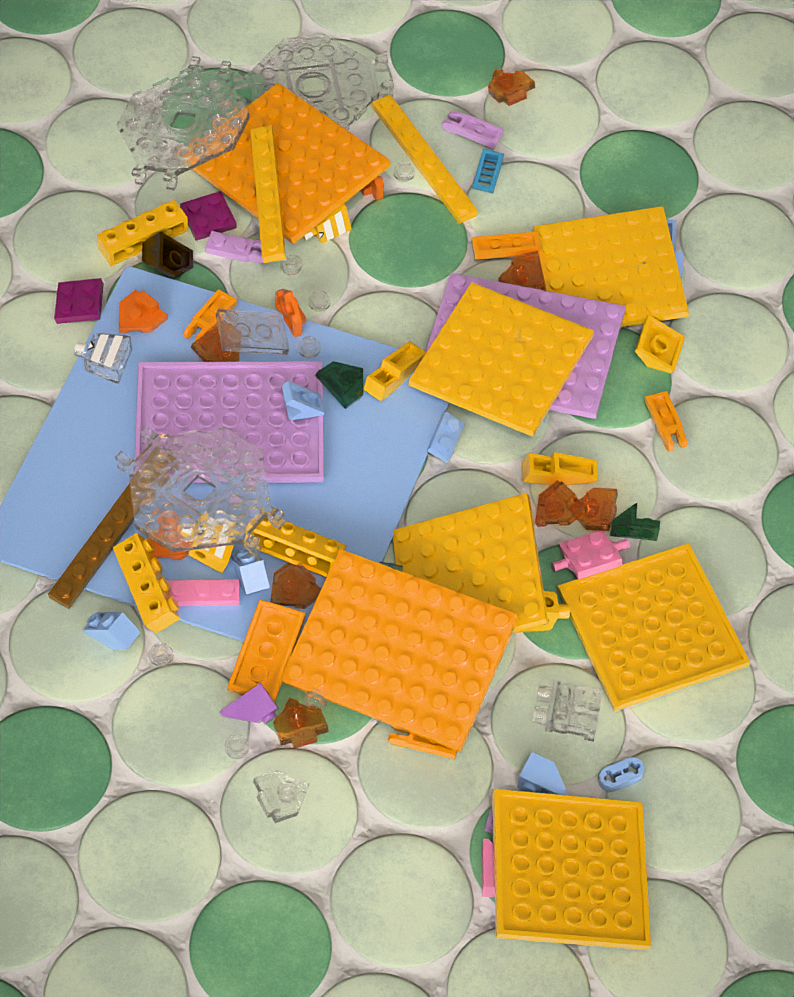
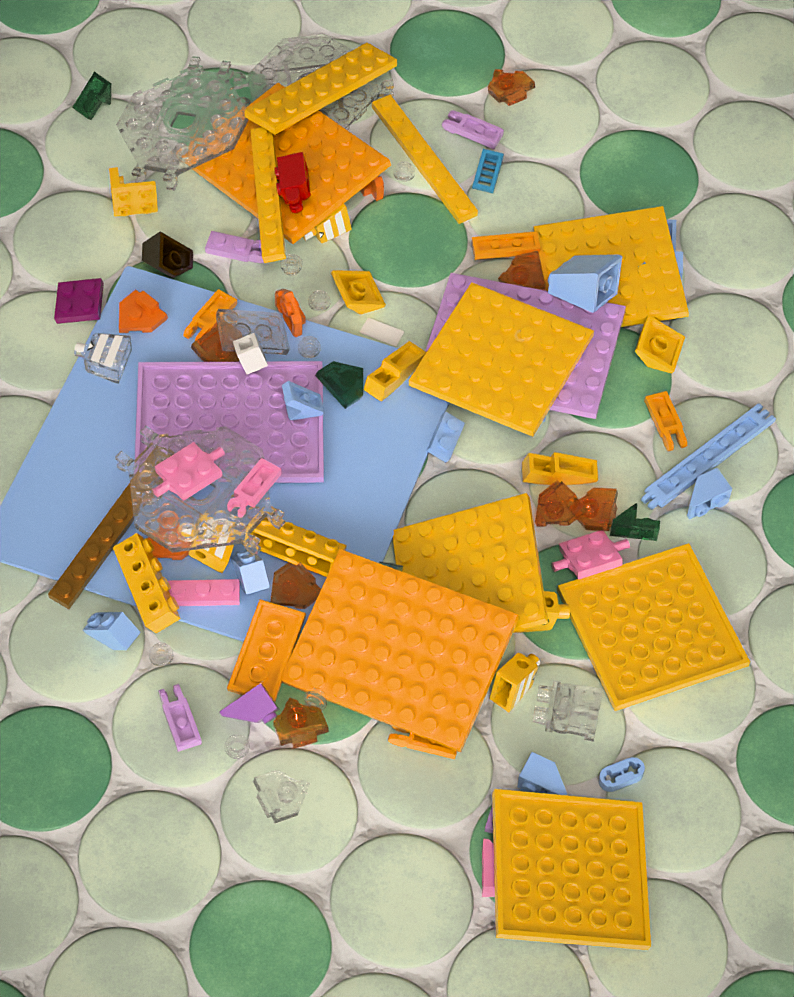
(94, 93): none -> clear green slope
(127, 238): yellow brick -> none
(132, 197): none -> yellow bracket
(180, 720): none -> lavender hinge
(188, 471): none -> bright pink plate
(208, 215): magenta plate -> none
(250, 353): none -> white brick
(254, 486): none -> bright pink plate
(293, 180): none -> red hinge
(320, 88): none -> yellow plate
(358, 290): none -> yellow slope
(382, 332): none -> white sticker
(519, 672): none -> yellow torso
(587, 280): none -> light blue slope
(707, 457): none -> light blue hinge
(709, 492): none -> light blue slope

